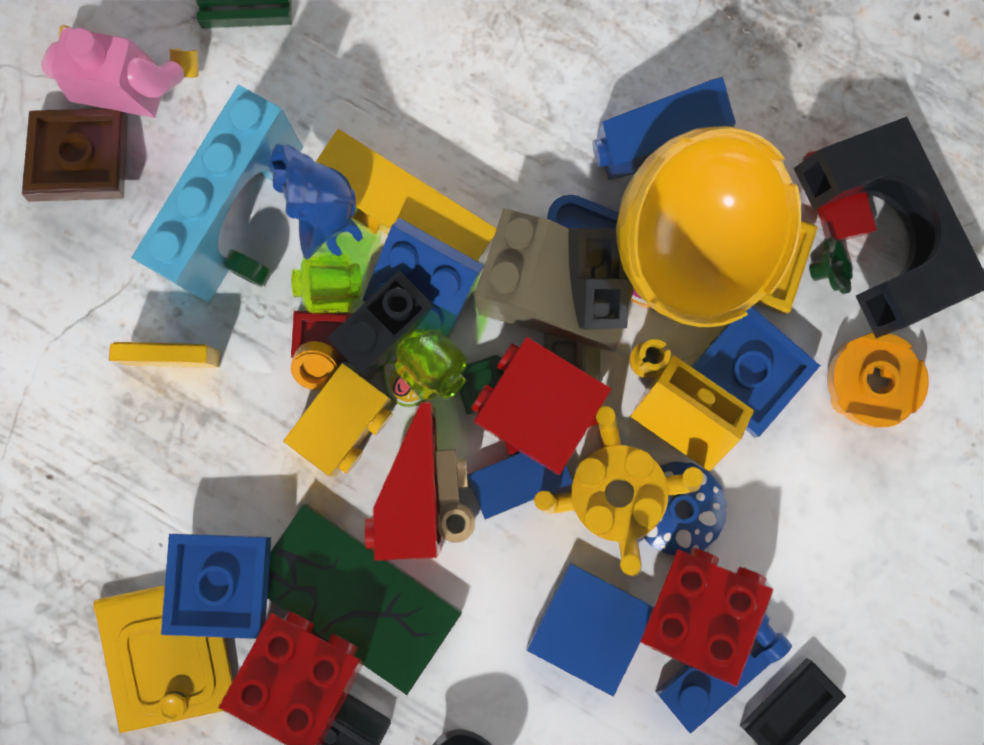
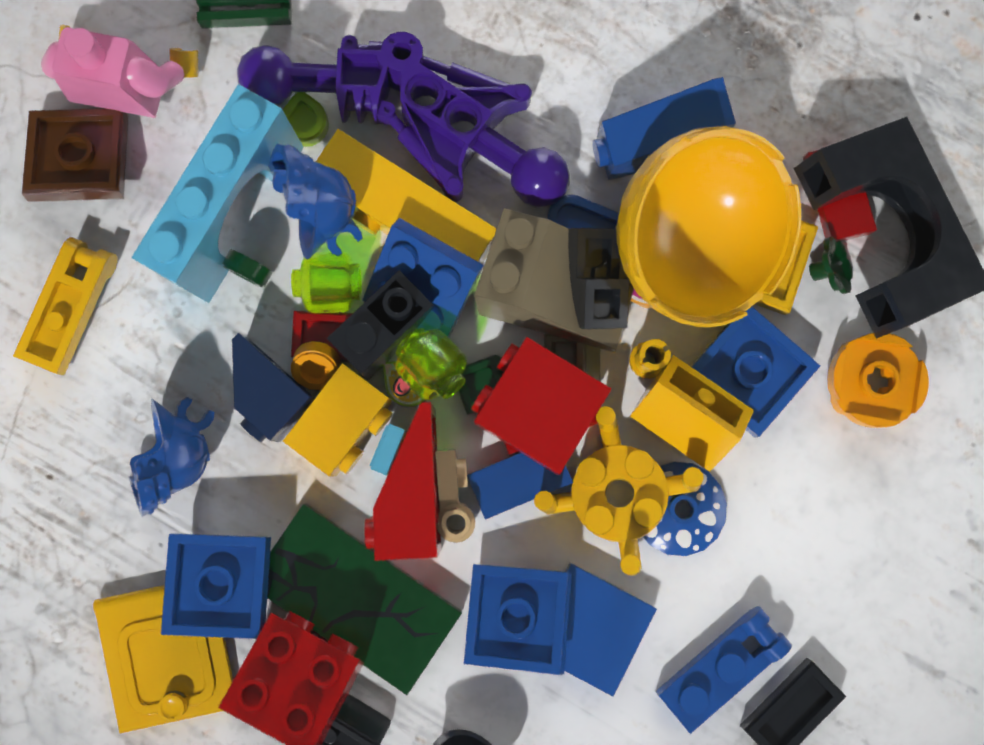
(65, 306): none -> yellow plate
(164, 354): yellow tile -> none
(174, 460): none -> blue helmet
(265, 392): none -> dark blue slope
(307, 118): none -> lime tile
(363, 85): none -> dark purple piece
(387, 449): none -> medium azure tile
(518, 619): none -> blue plate
(708, 615): red brick -> none

